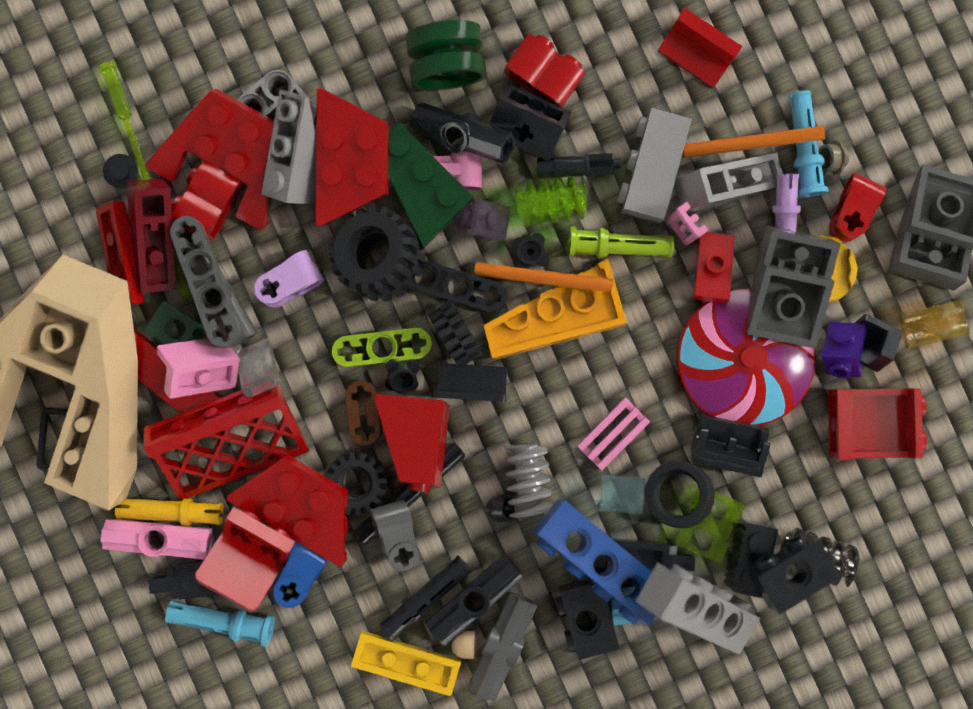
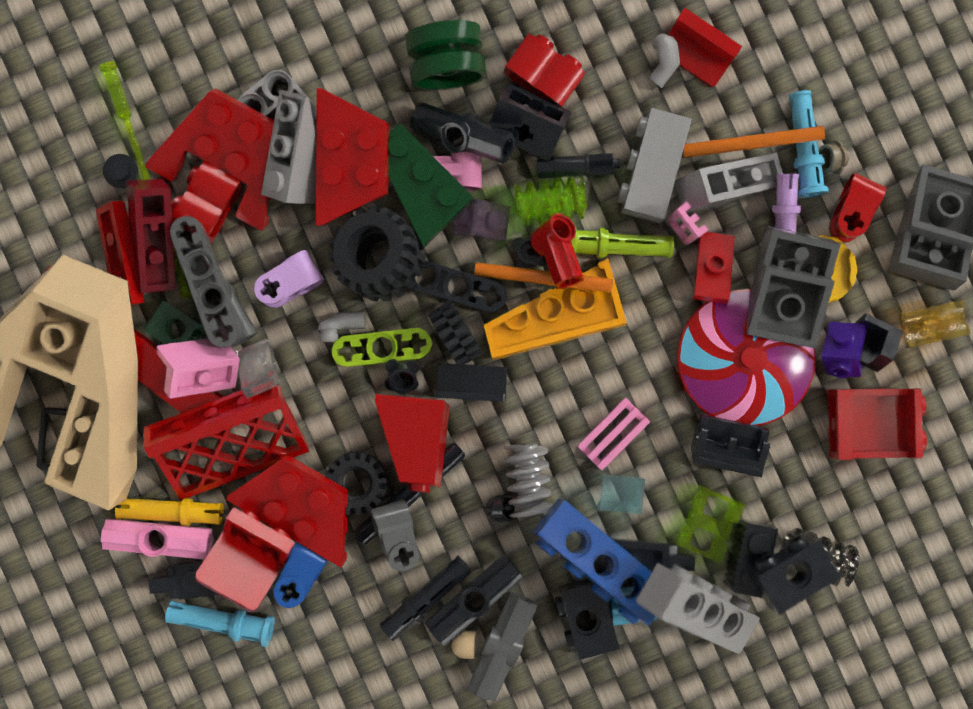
(340, 321): none -> light grey arm
(354, 413): reddish brown beam -> none
(406, 663): yellow plate -> none
(554, 243): none -> red piece
(655, 482): black tyre -> none
(668, 59): none -> light grey arm

